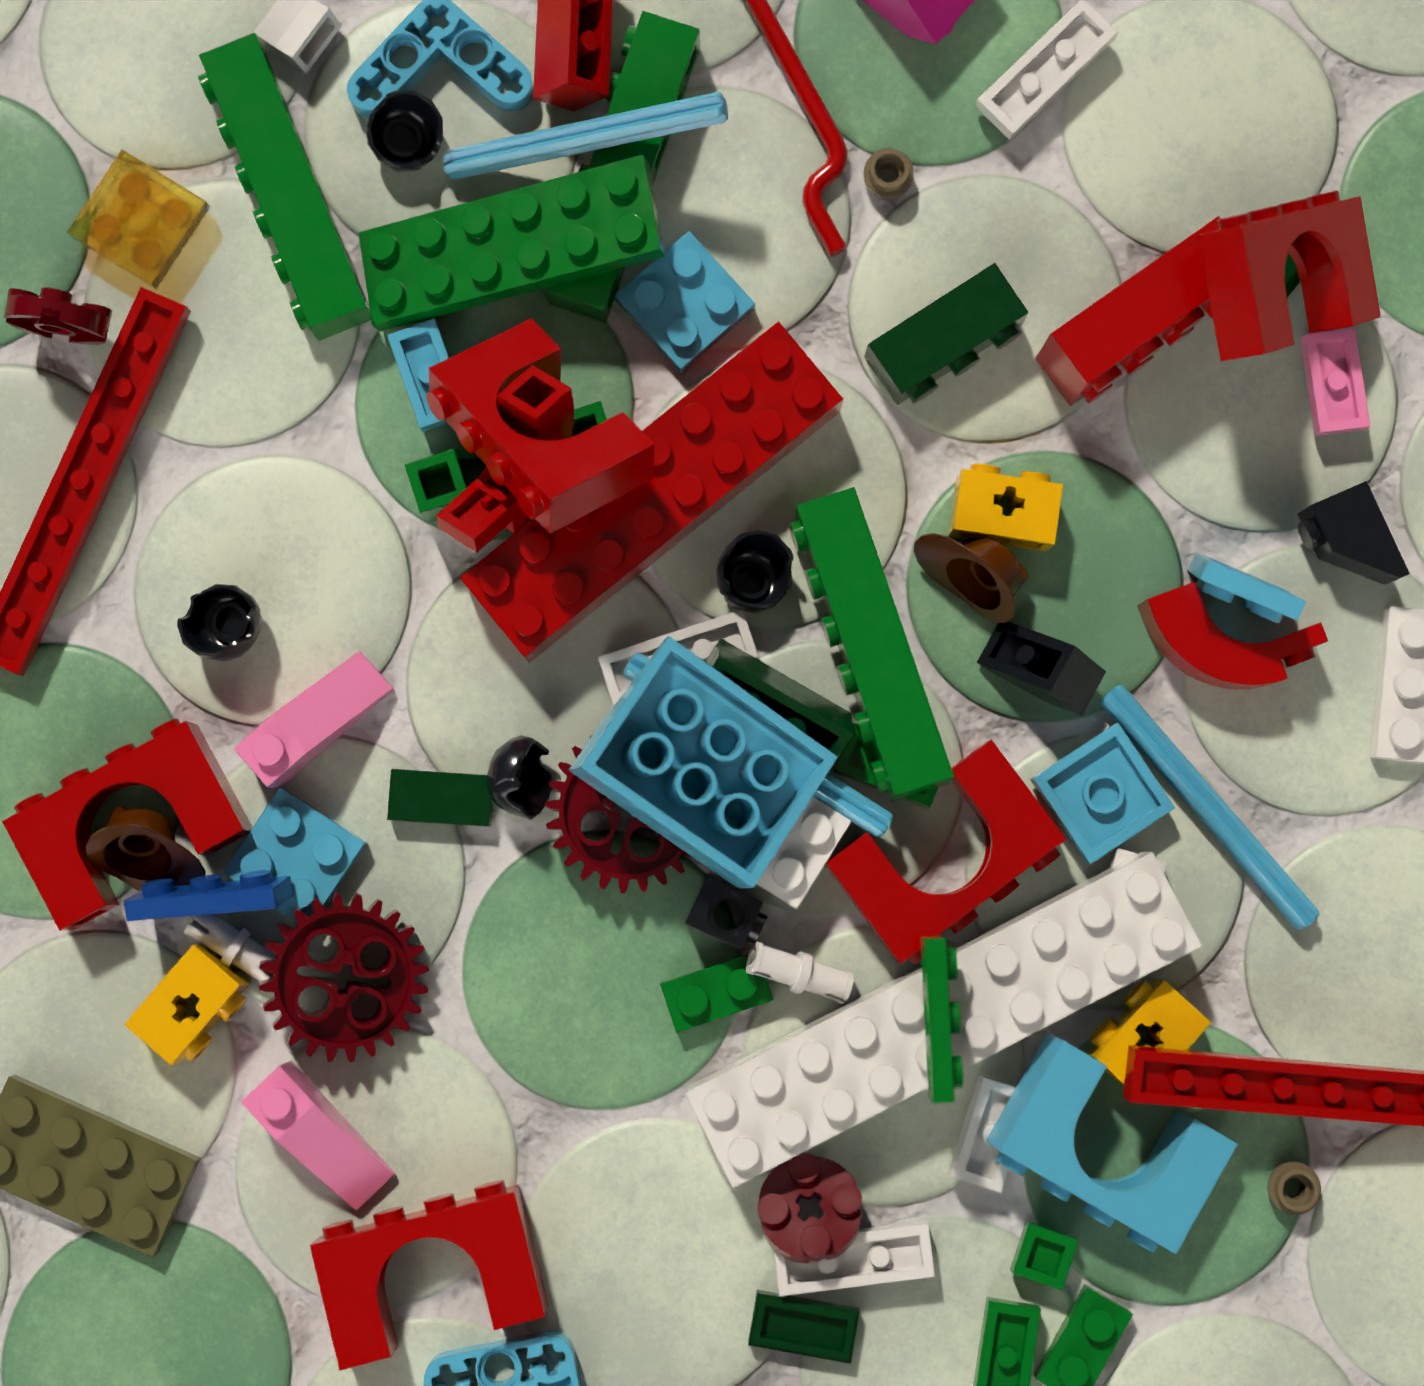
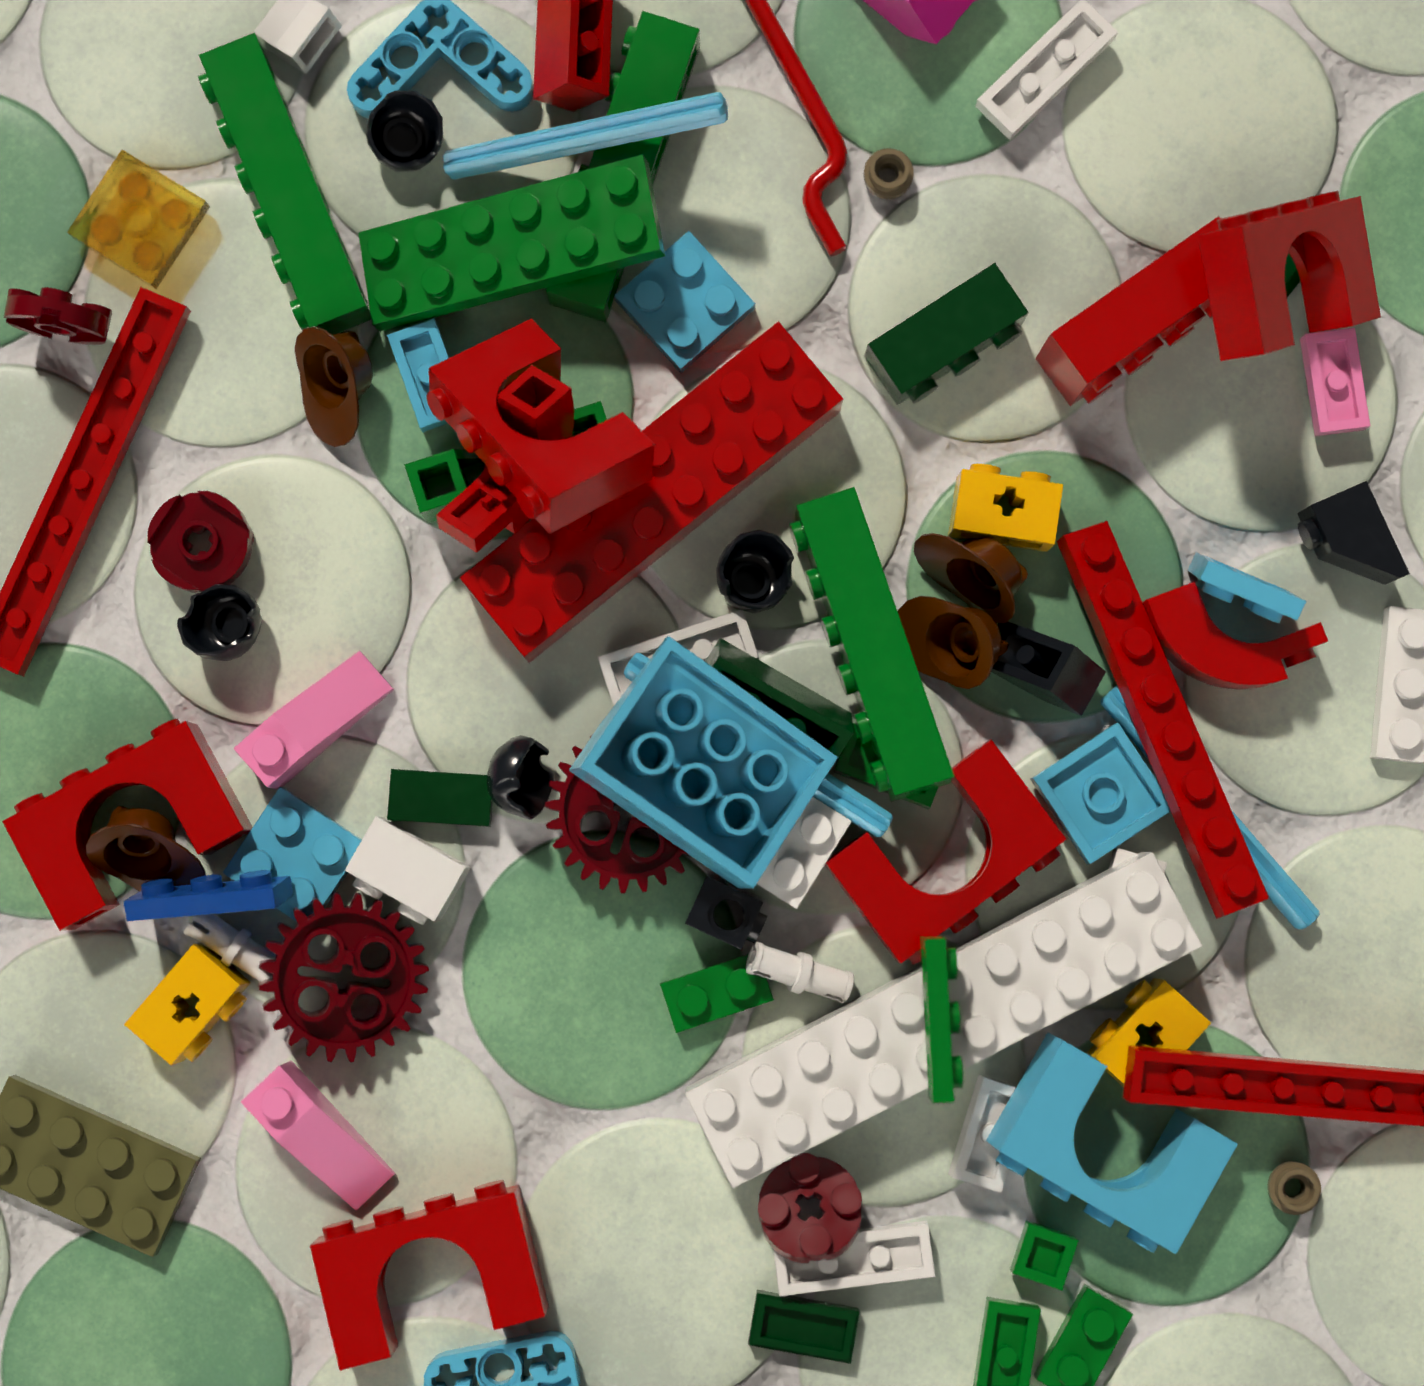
(194, 513): none -> dark red plate
(332, 379): none -> reddish brown piece
(406, 870): none -> white brick
(951, 640): none -> reddish brown piece
(1162, 720): none -> red plate

